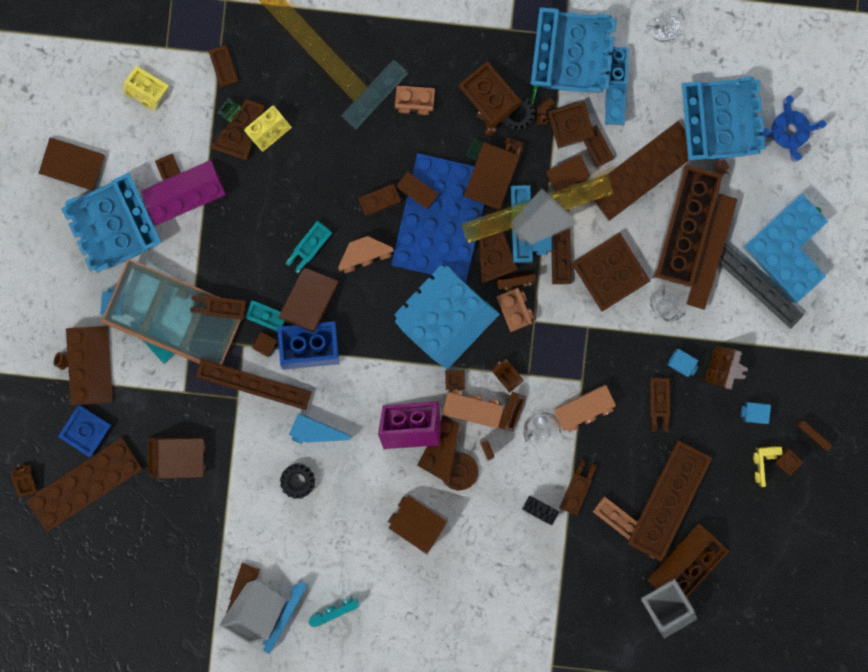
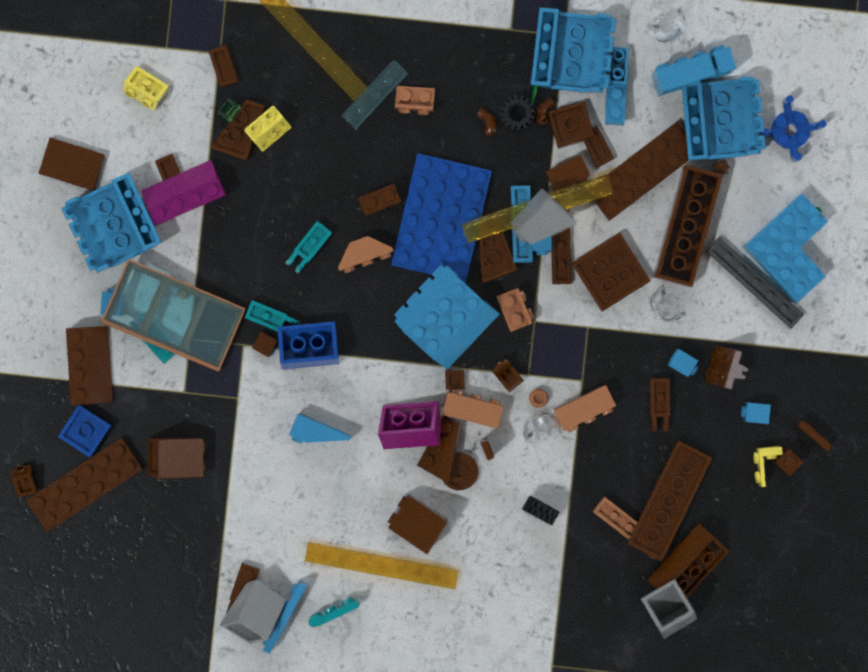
(61, 360): reddish brown plate -> none
(220, 307): reddish brown hinge -> none
(253, 384): reddish brown tile -> none
(289, 489): black tyre -> none
(308, 300): reddish brown tile -> none
(381, 565): none -> clear yellow tile
(417, 190): reddish brown tile -> none
(473, 150): clear green tile -> none
(490, 94): reddish brown tile -> none
(491, 176): reddish brown tile -> none
(509, 281): reddish brown plate -> none
(512, 412): reddish brown tile -> none
(513, 146): reddish brown tile -> none
(538, 398): none -> nougat plate
(577, 489): reddish brown hinge -> none
(699, 68): none -> dark azure piece
(712, 251): reddish brown tile -> none

